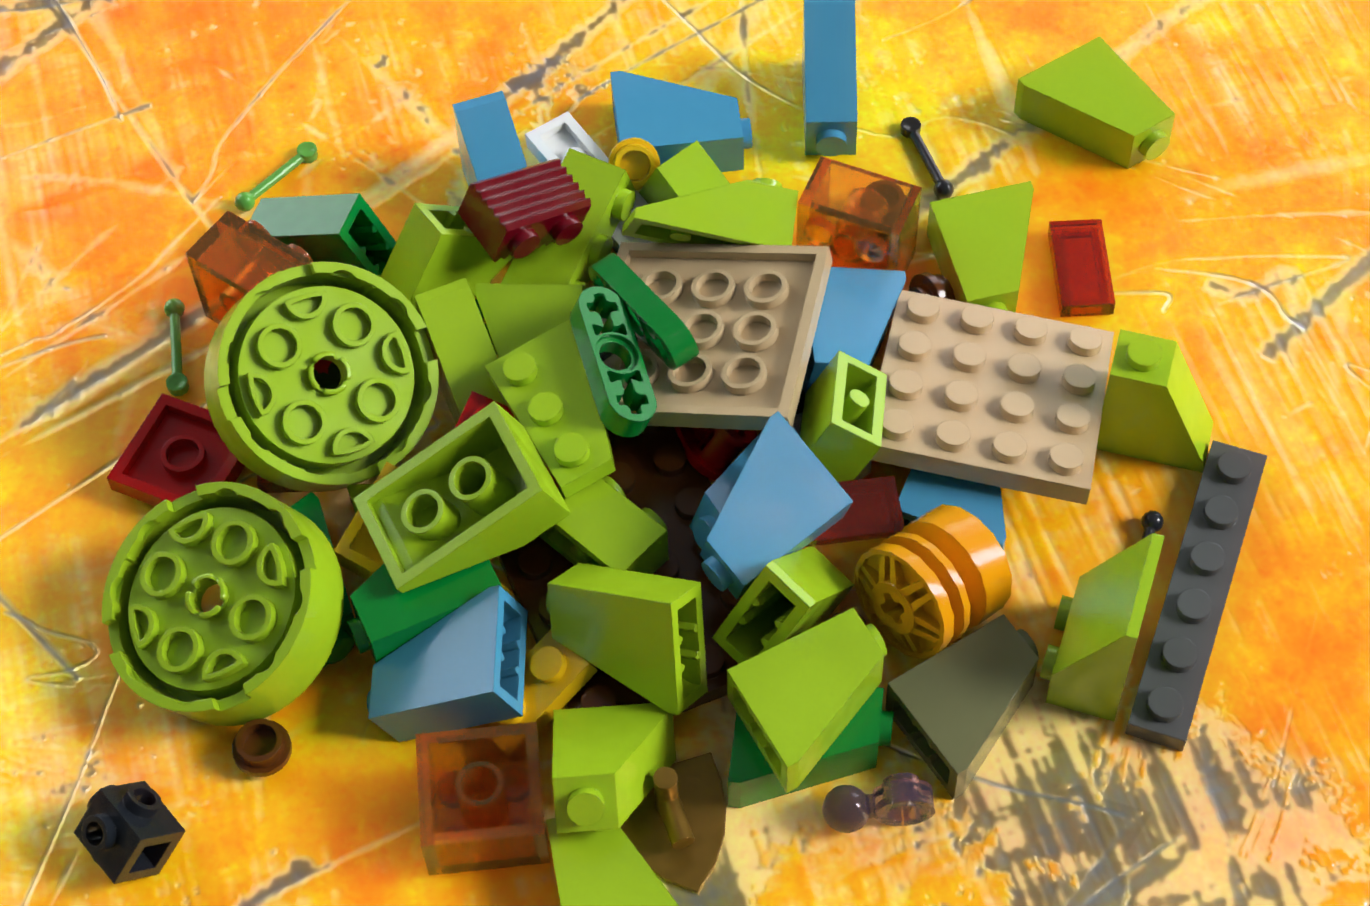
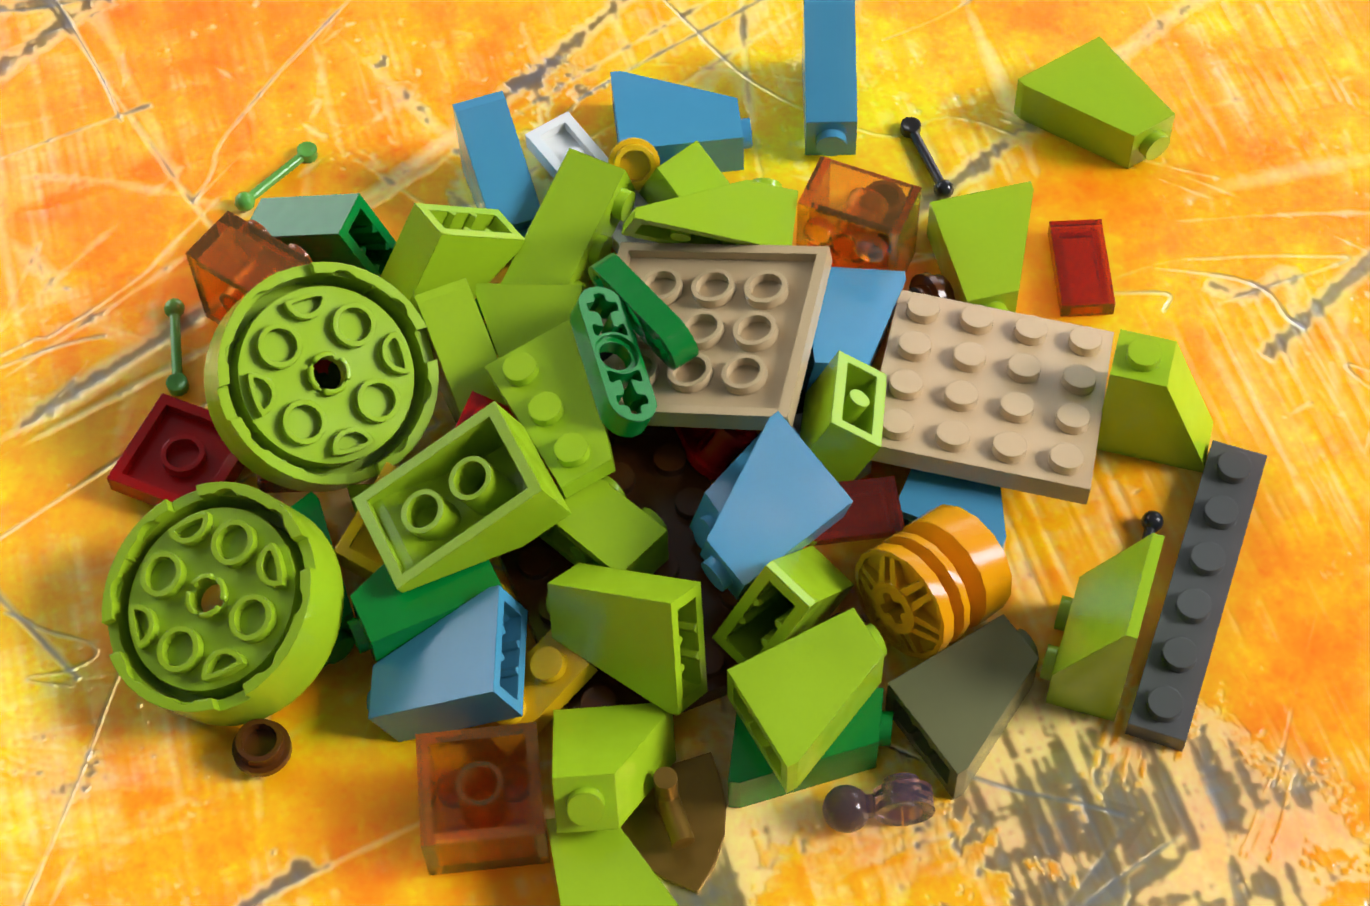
(129, 831): black brick -> none
(525, 210): dark red brick -> none

